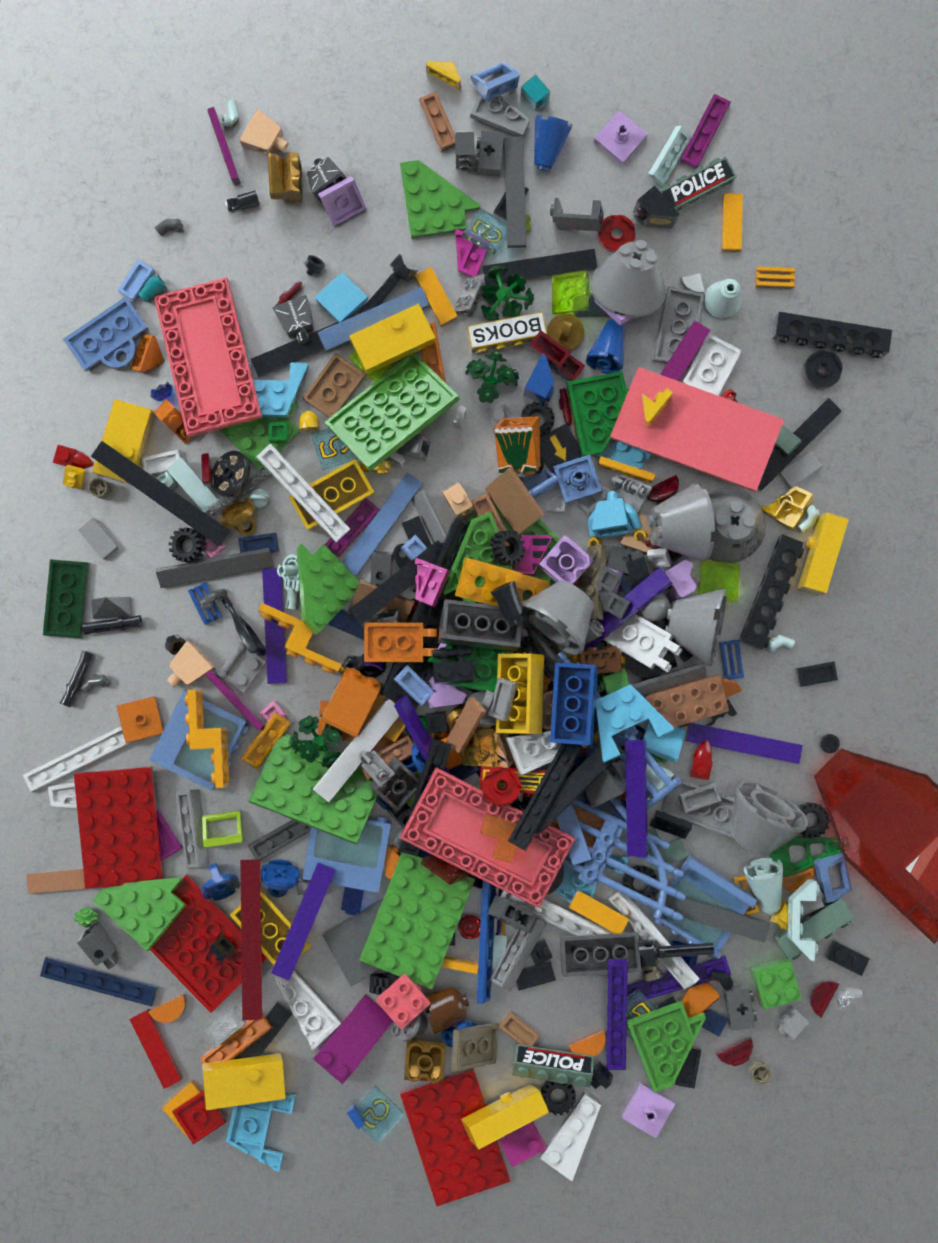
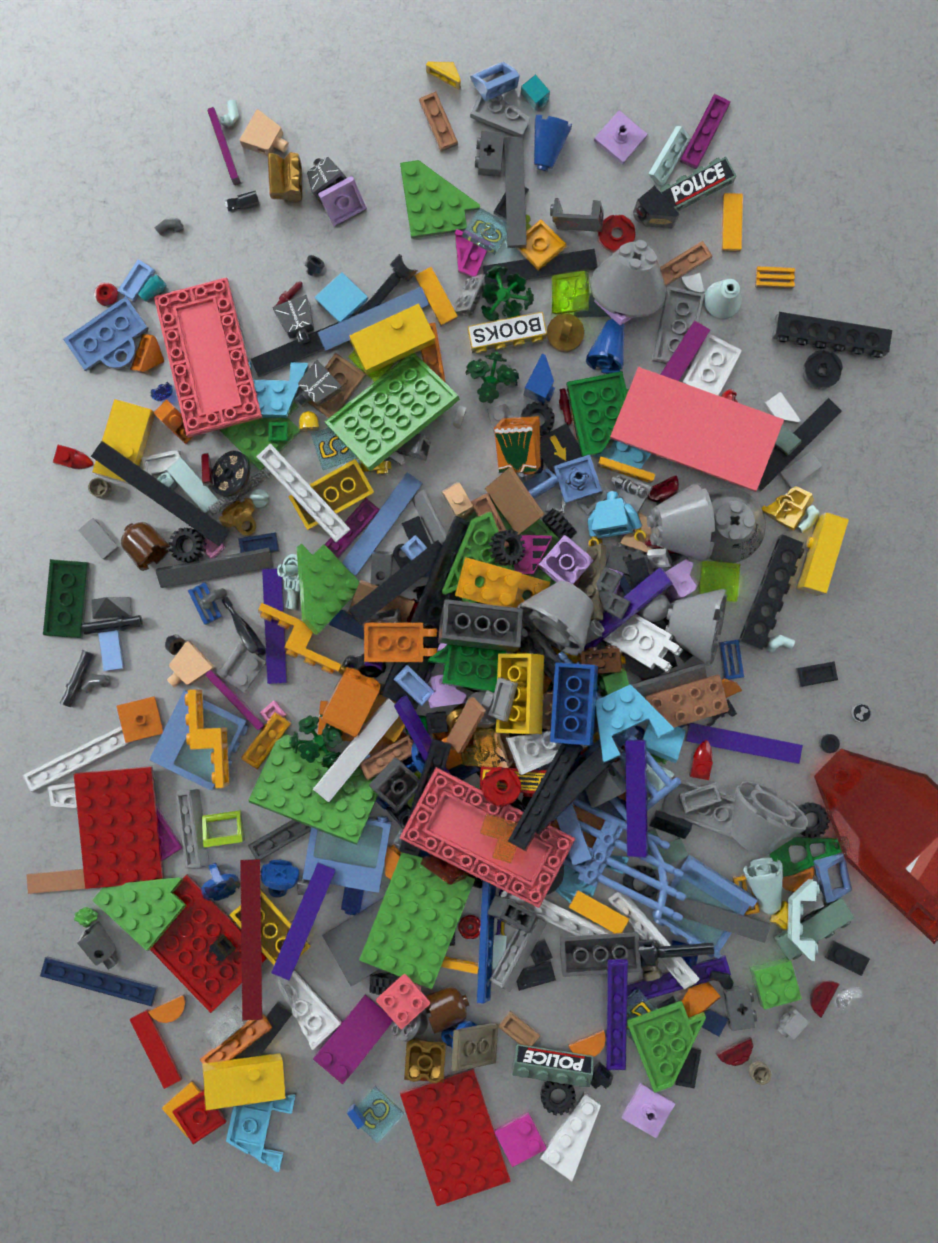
(74, 477): yellow tile -> none
(111, 296): none -> red plate
(111, 650): none -> light blue tile
(143, 544): none -> reddish brown cylinder
(317, 385): none -> dark grey torso
(376, 767): light grey hinge -> none
(429, 582): dark pink wing -> none
(452, 671): black plate -> none
(464, 150): dark grey brick -> none
(504, 1115): yellow brick -> none
(509, 603): black plant -> none
(541, 245): none -> light orange tile
(557, 356): dark red slope -> none
(558, 524): none -> black tyre
(651, 409): yellow slope -> none
(685, 263): none -> nougat tile
(779, 407): none -> white tile
(861, 713): none -> tile

